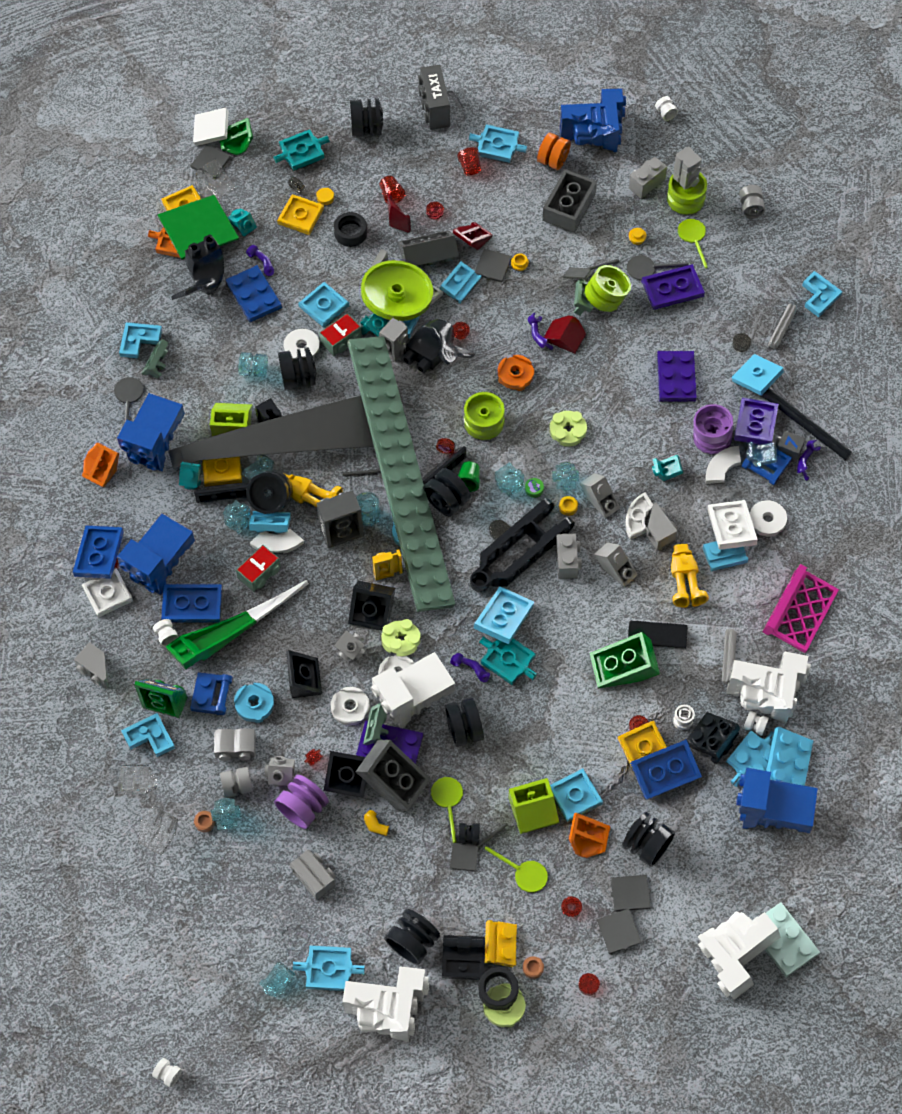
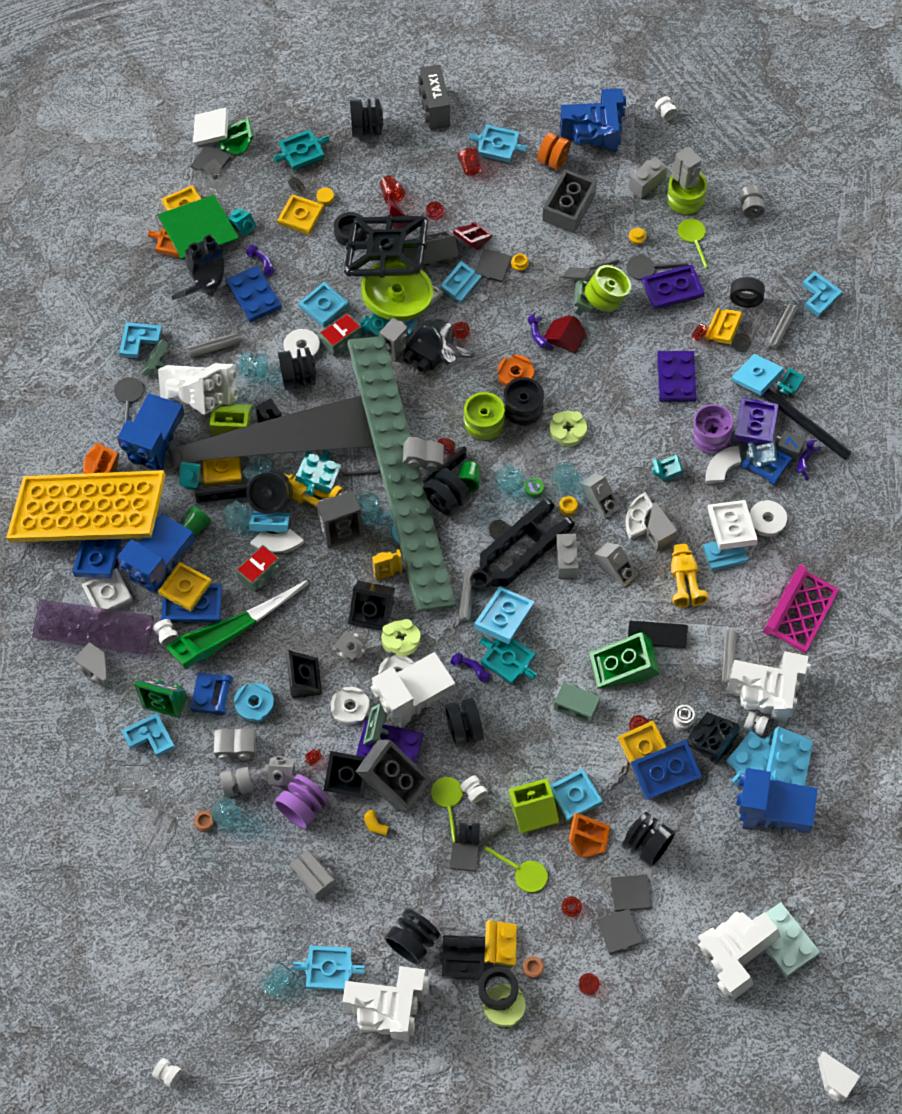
(86, 506): none -> yellow plate
(95, 625): none -> clear purple plate
(185, 586): none -> yellow tile
(196, 520): none -> green piece
(199, 386): none -> white brick
(213, 345): none -> light grey axle
(317, 472): none -> teal plate
(379, 252): none -> black plate
(423, 454): none -> light grey brick
(467, 596): none -> light grey axle
(473, 789): none -> white wheel
(523, 400): none -> black wheel
(577, 702): none -> sand green brick
(699, 332): none -> clear red tile
(724, 326): none -> yellow plate
(744, 299): none -> black tyre
(790, 382): none -> teal bracket
(836, 1077): none -> white slope

